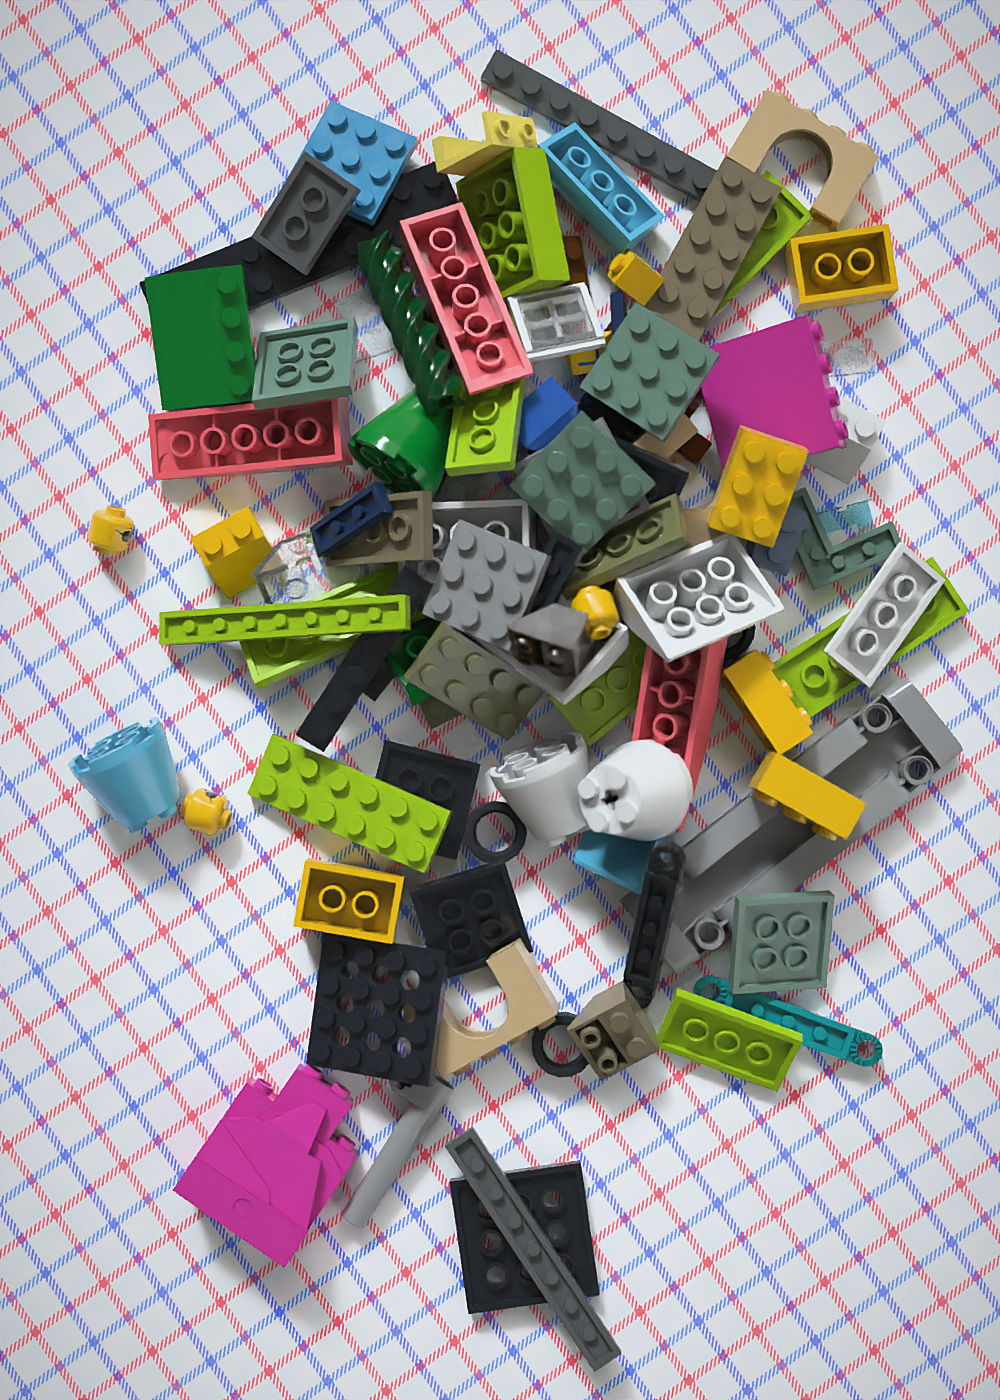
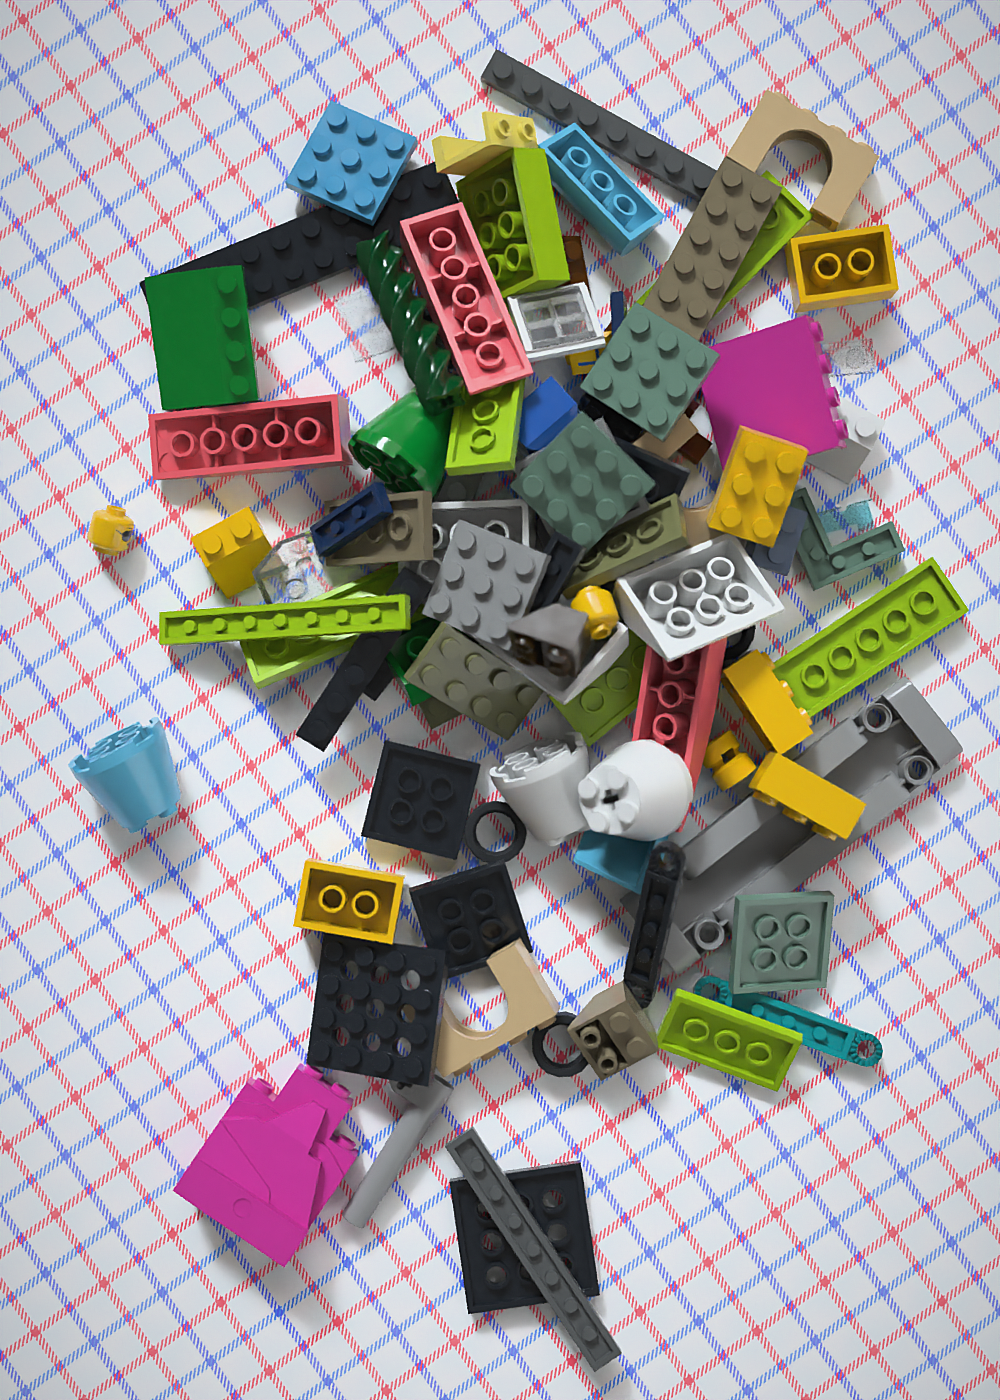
(206, 812): yellow head -> none
(305, 213): dark grey plate -> none
(305, 364): sand green plate -> none
(350, 803): lime plate -> none
(634, 276): yellow brick -> none
(732, 770): none -> yellow wheel
(884, 615): white slope -> none

